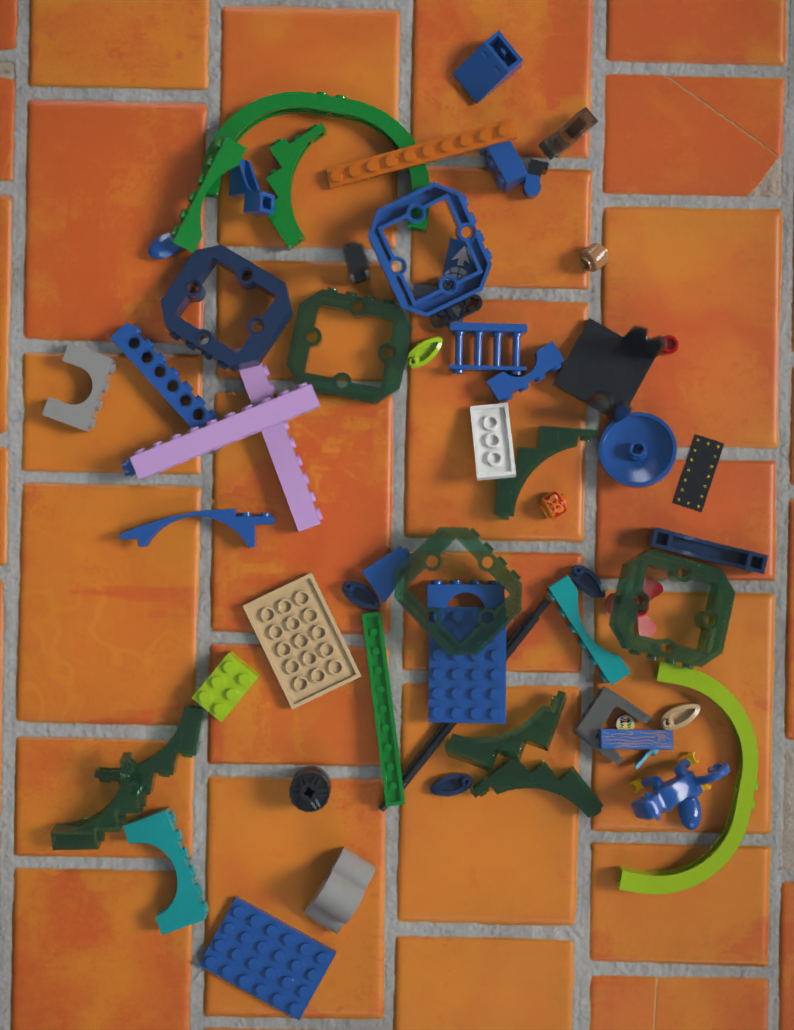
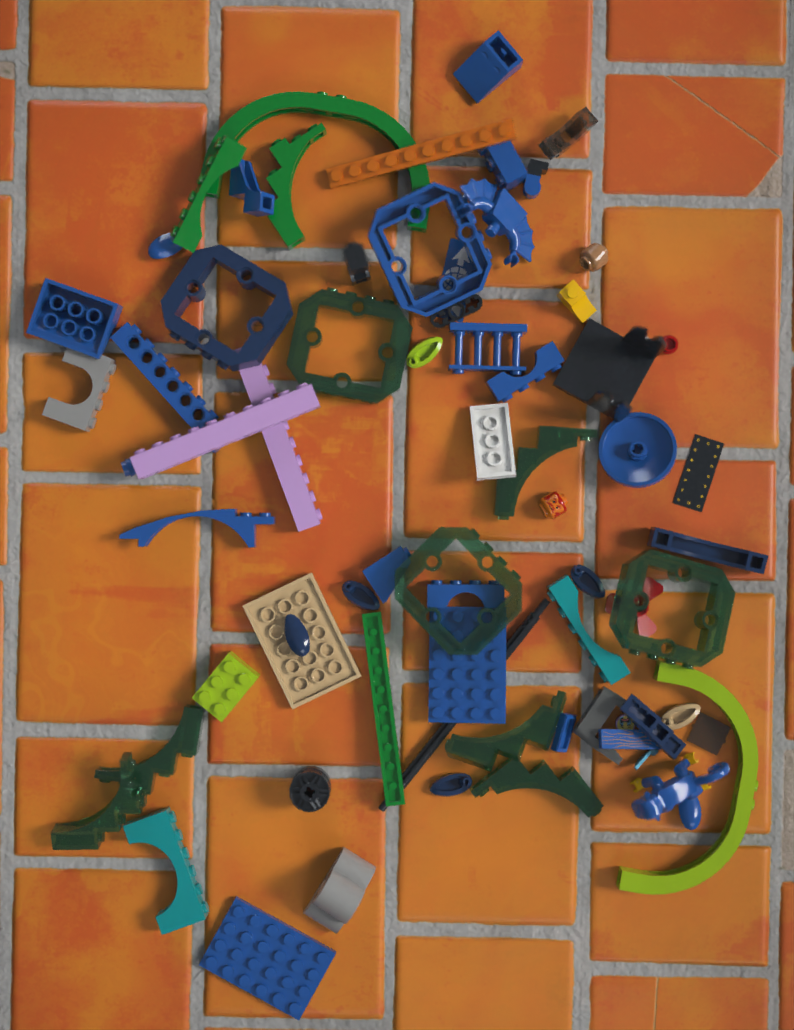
(74, 318): none -> blue slope
(296, 635): none -> dark blue arm
(502, 216): none -> blue torso
(563, 732): none -> blue tile
(576, 301): none -> yellow arch
(652, 726): none -> dark blue slope
(708, 733): none -> clear smoke piece

